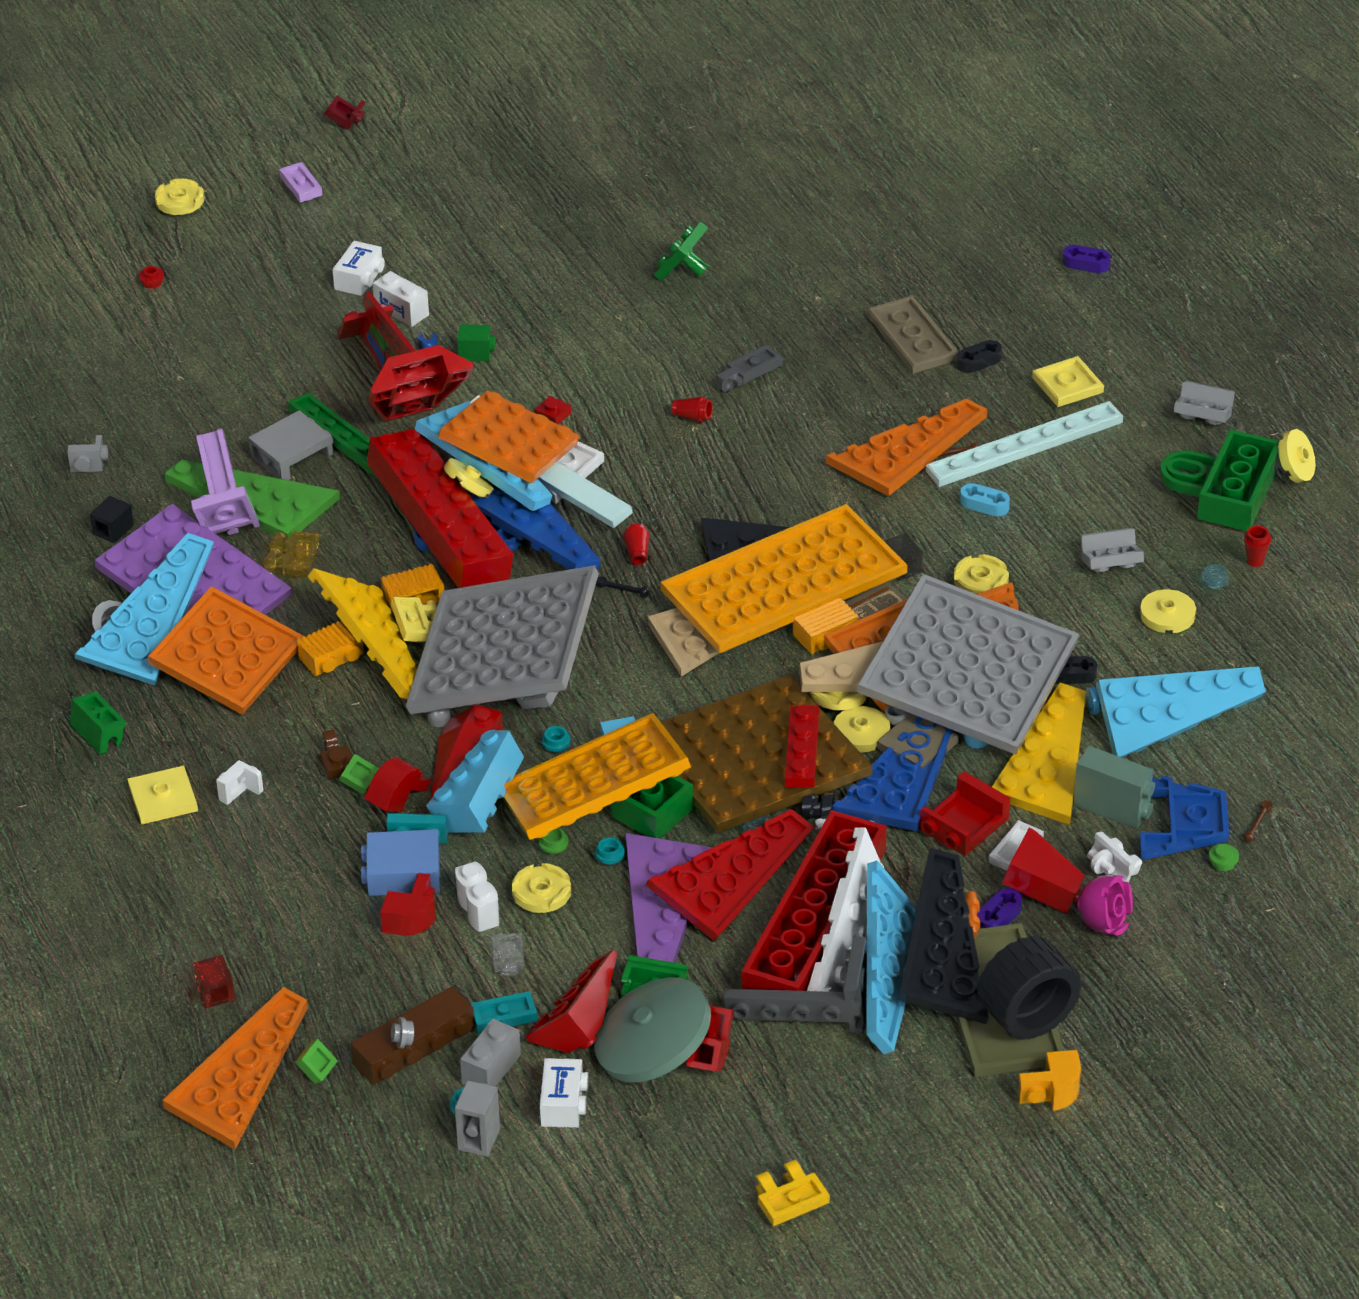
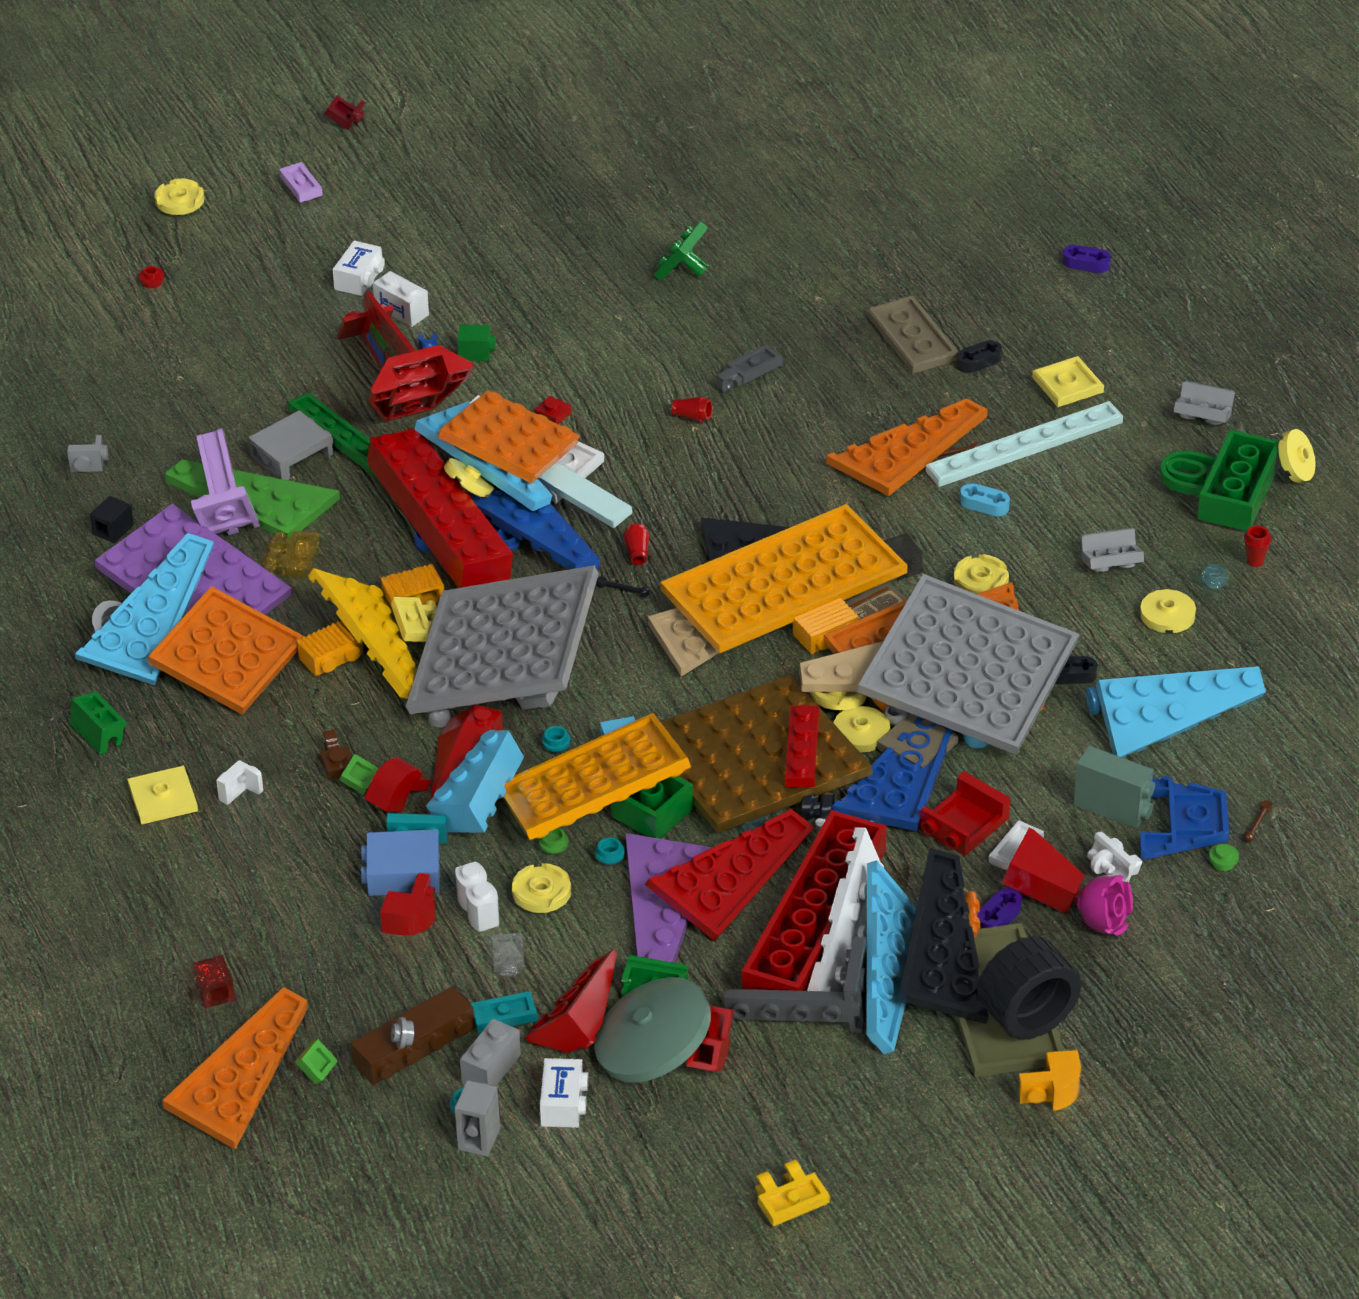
(1045, 766): yellow wing -> none

